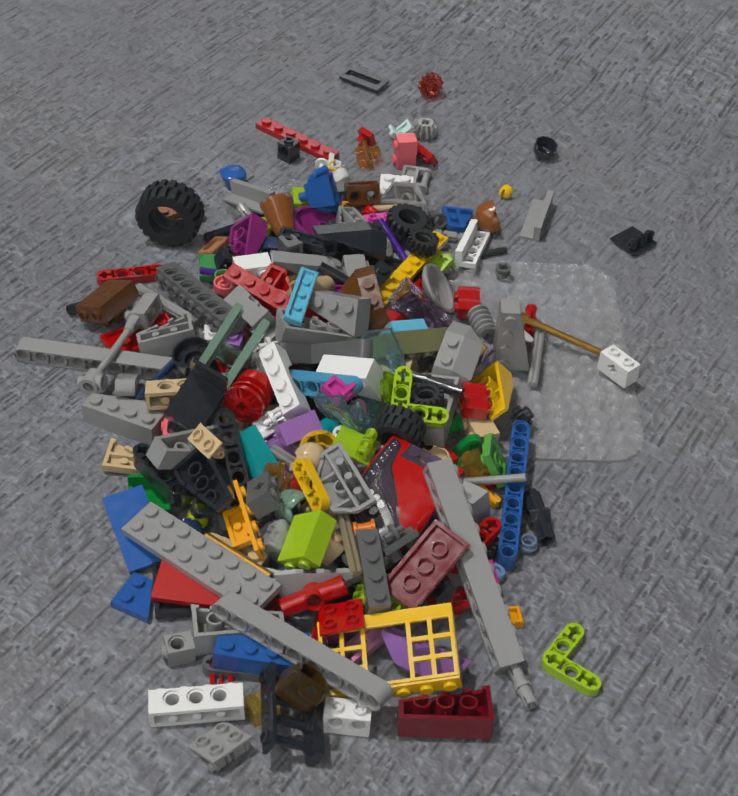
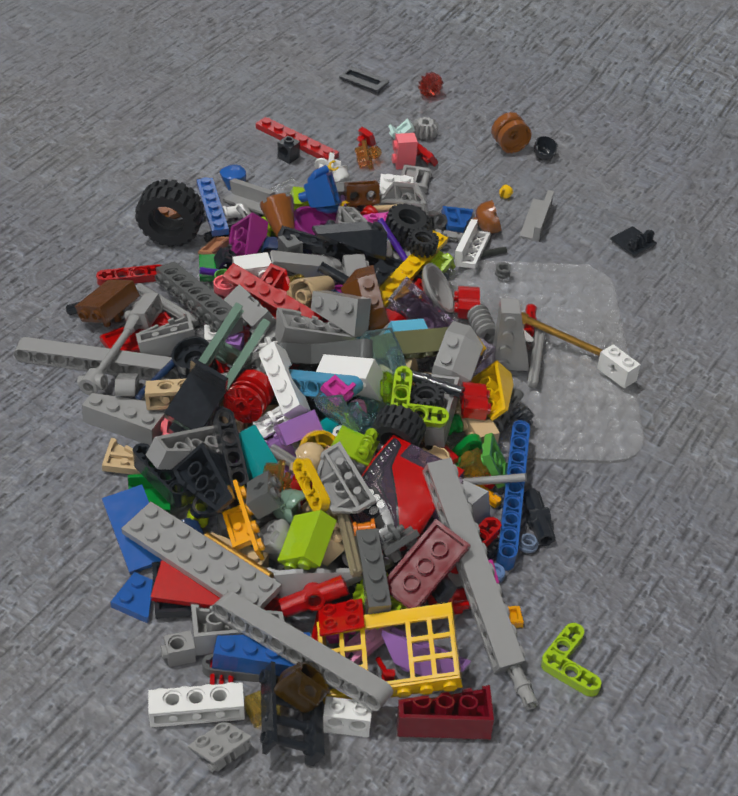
(206, 442): tan hinge -> none
(212, 206): none -> blue plate
(231, 212): none -> white bush
(300, 296): medium azure tile -> none
(386, 674): none -> red hand
(511, 132): none -> dark orange wheel
(516, 396): none -> dark grey pin

